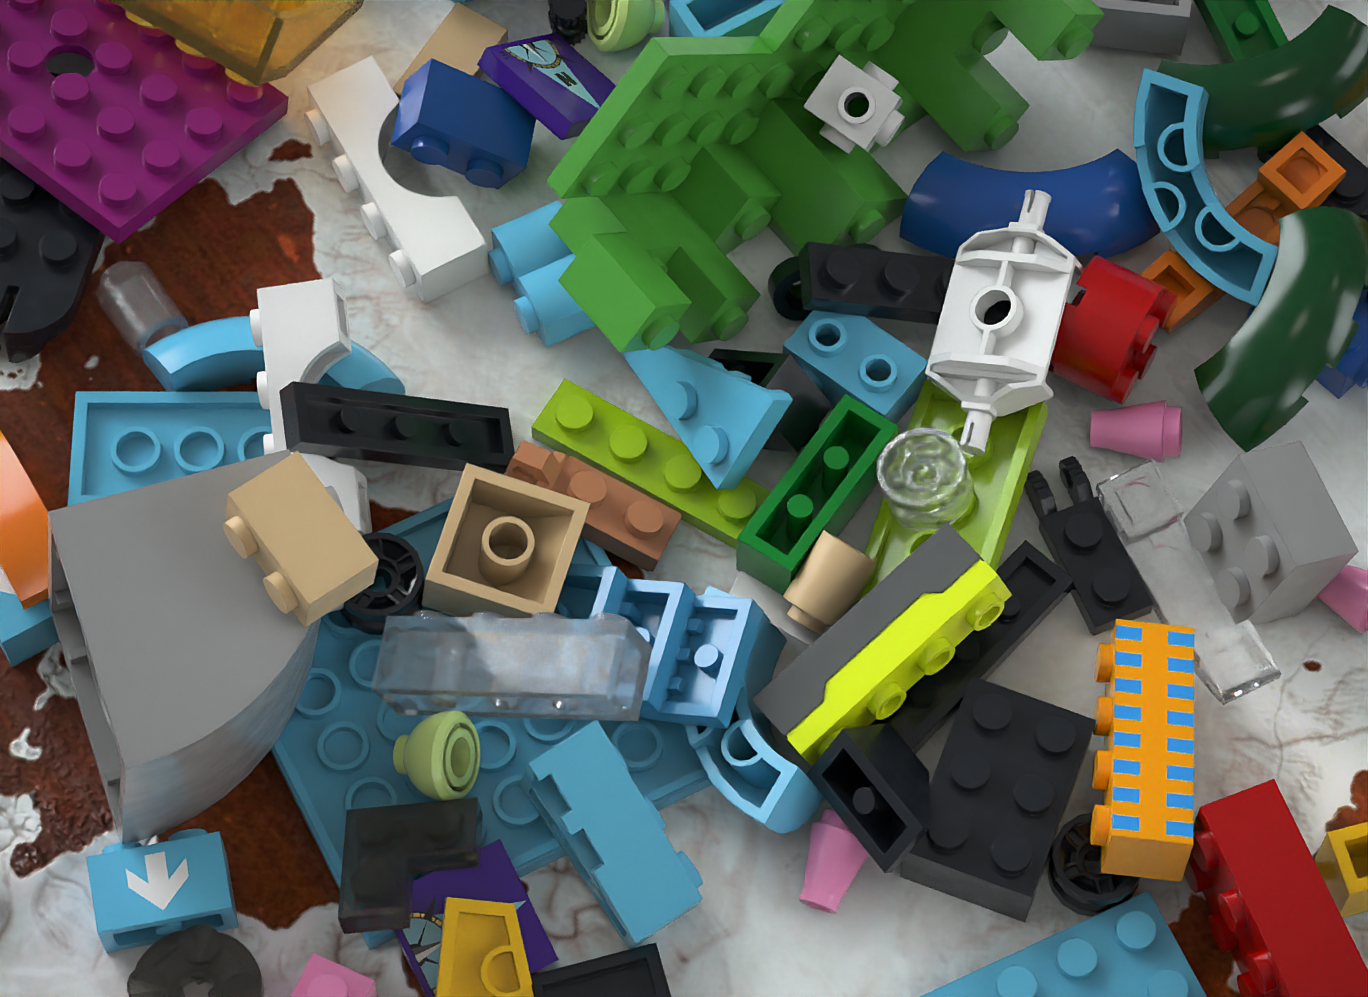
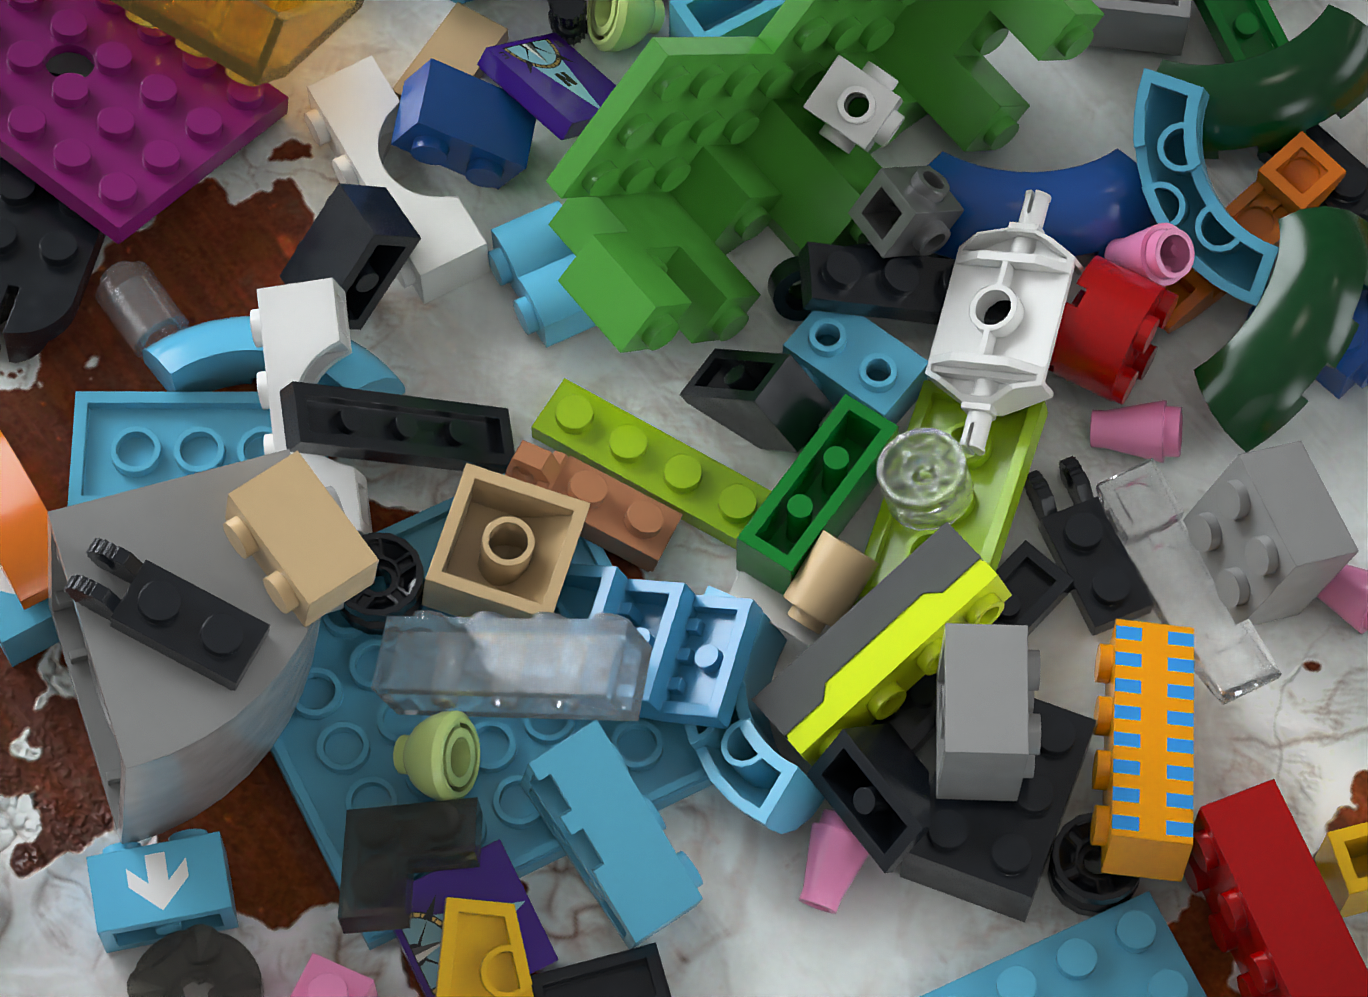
(172, 615): none -> black hinge
(359, 243): none -> black brick
(712, 409): medium azure wing -> none
(906, 211): none -> flat silver brick
(986, 712): none -> light grey brick
(1156, 253): none -> bright pink cone

